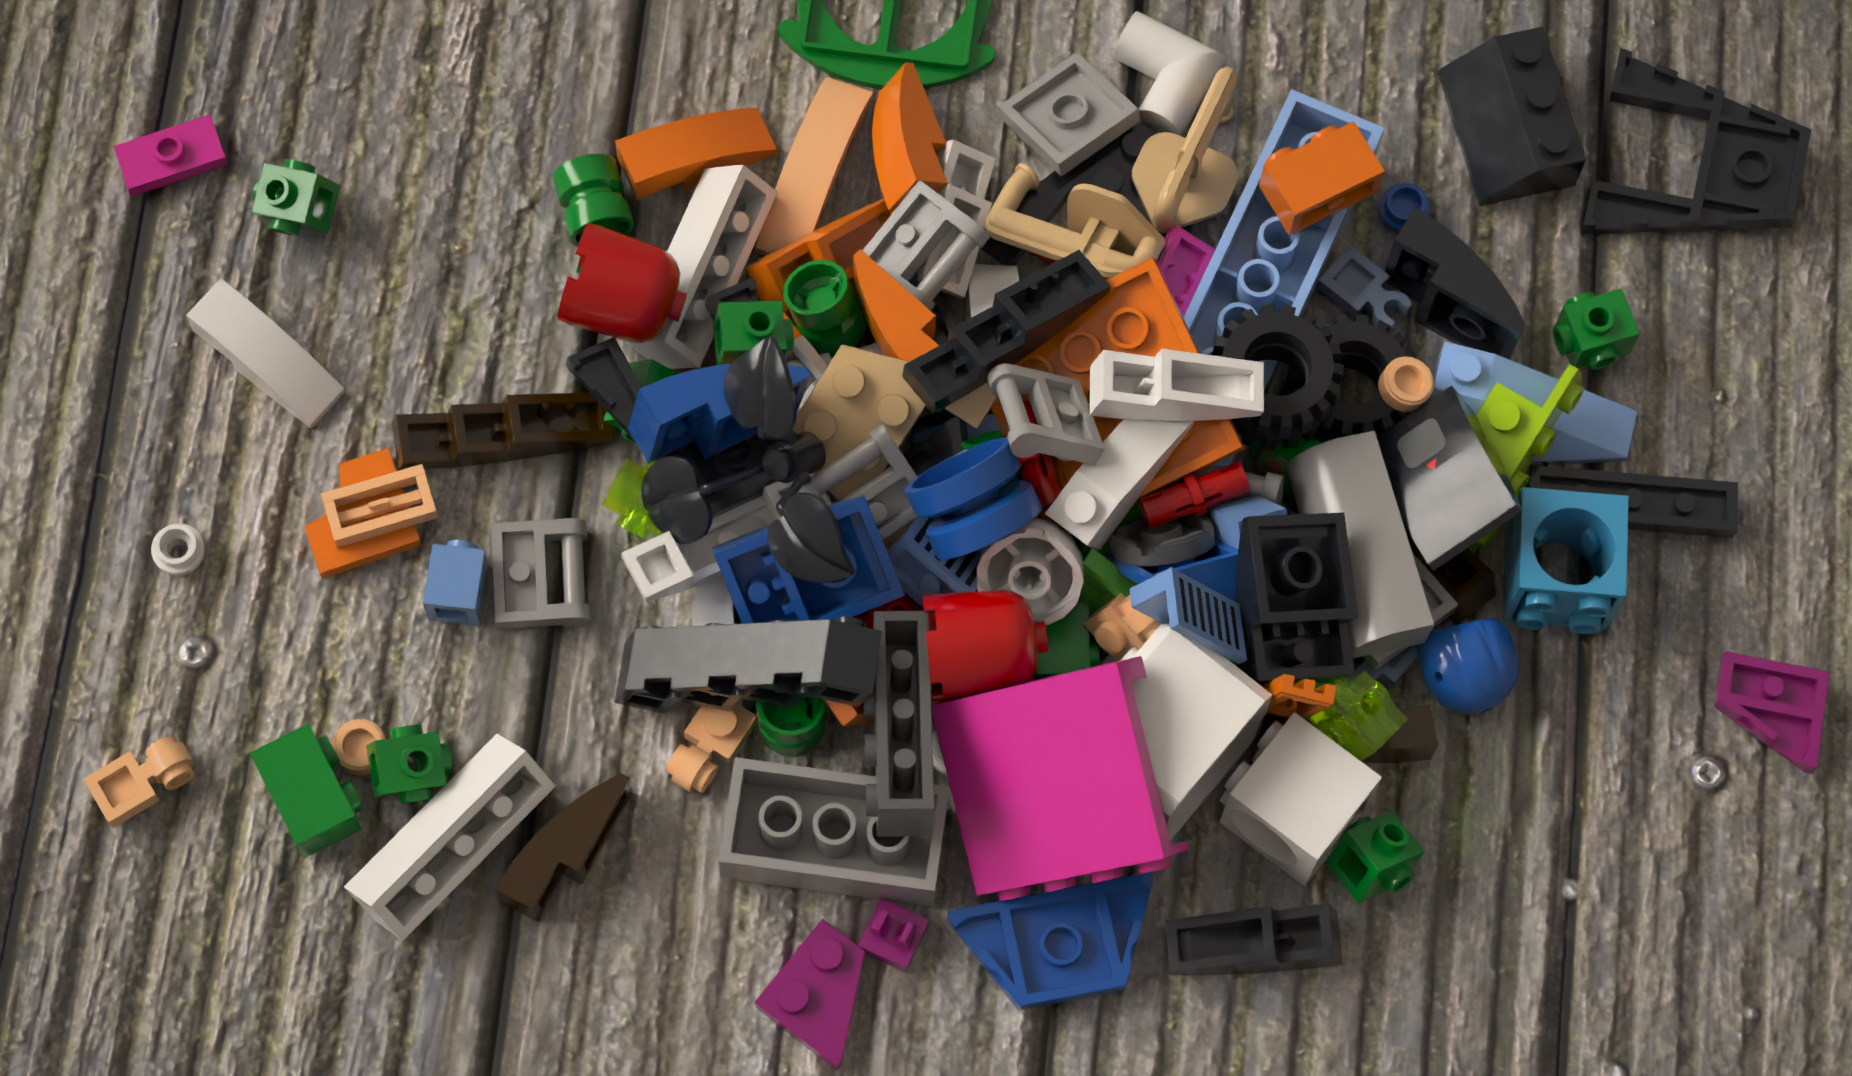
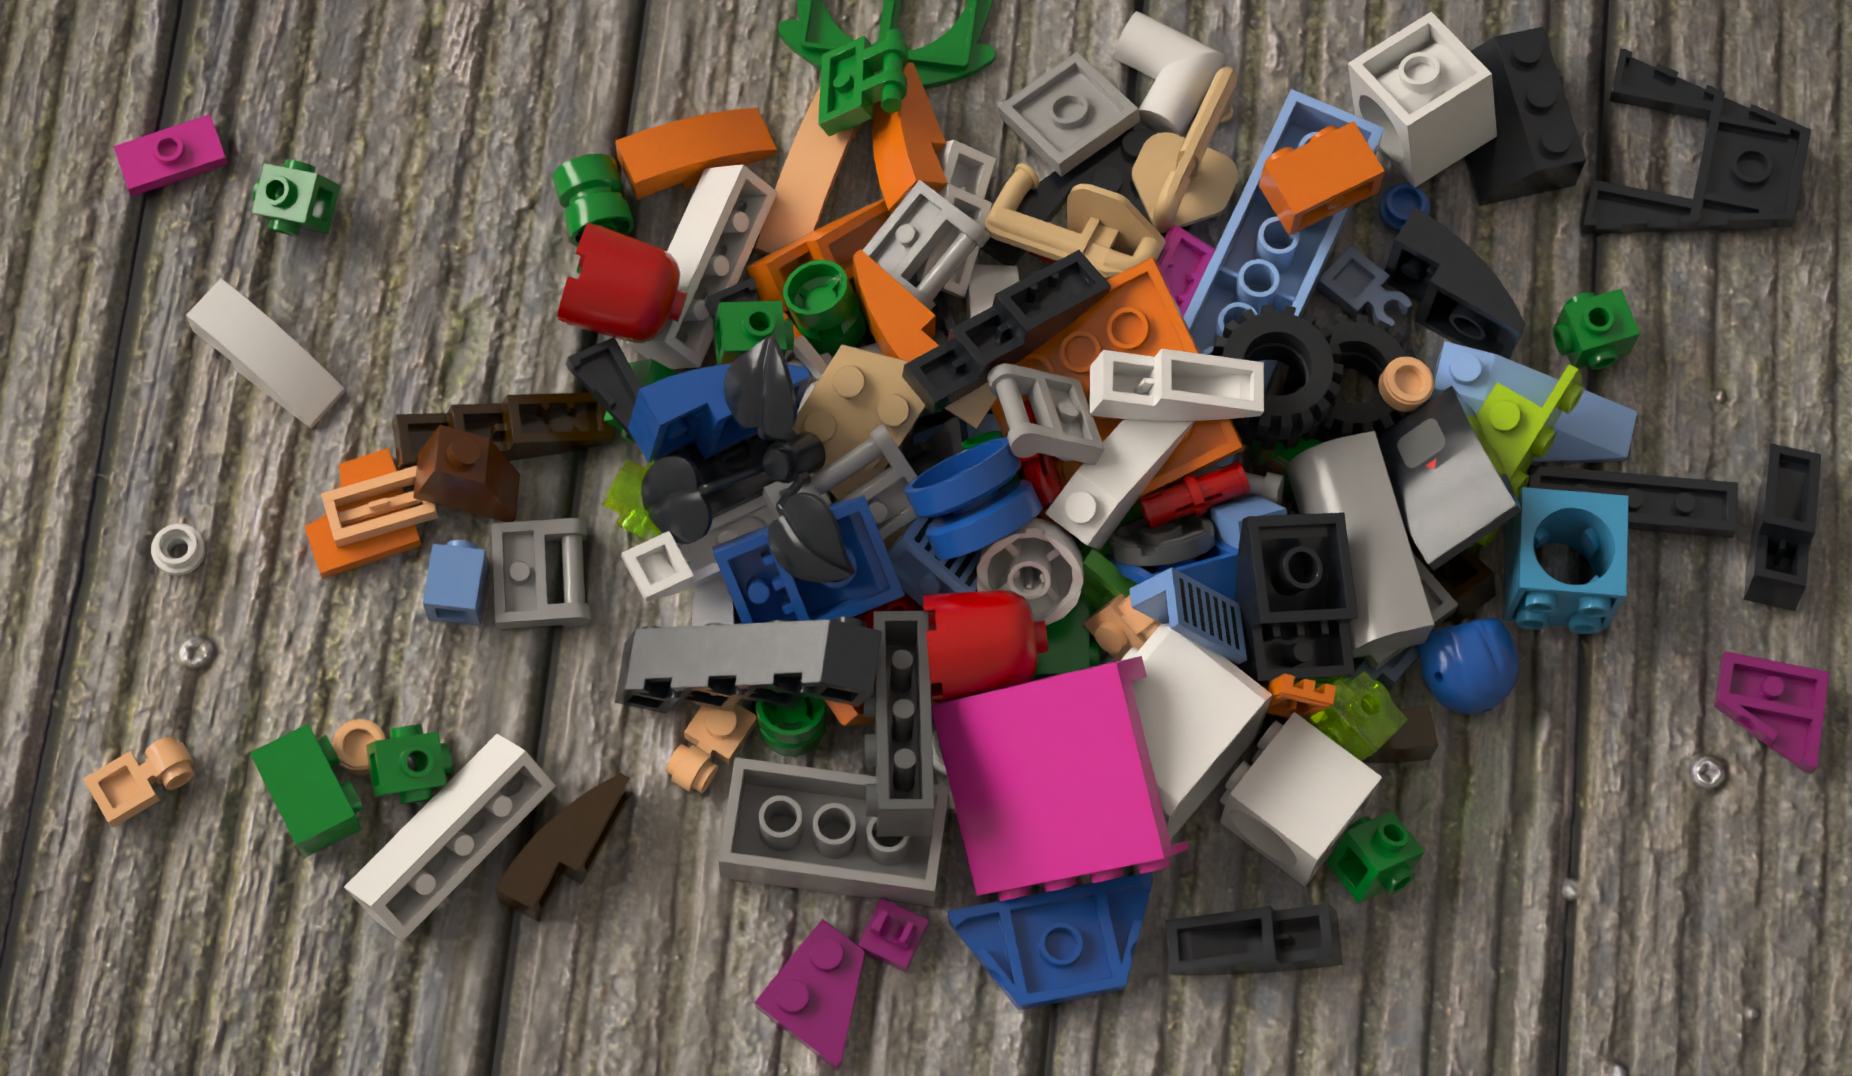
(467, 475): none -> reddish brown slope
(851, 87): none -> green plate
(1426, 96): none -> white brick
(1783, 527): none -> black slope

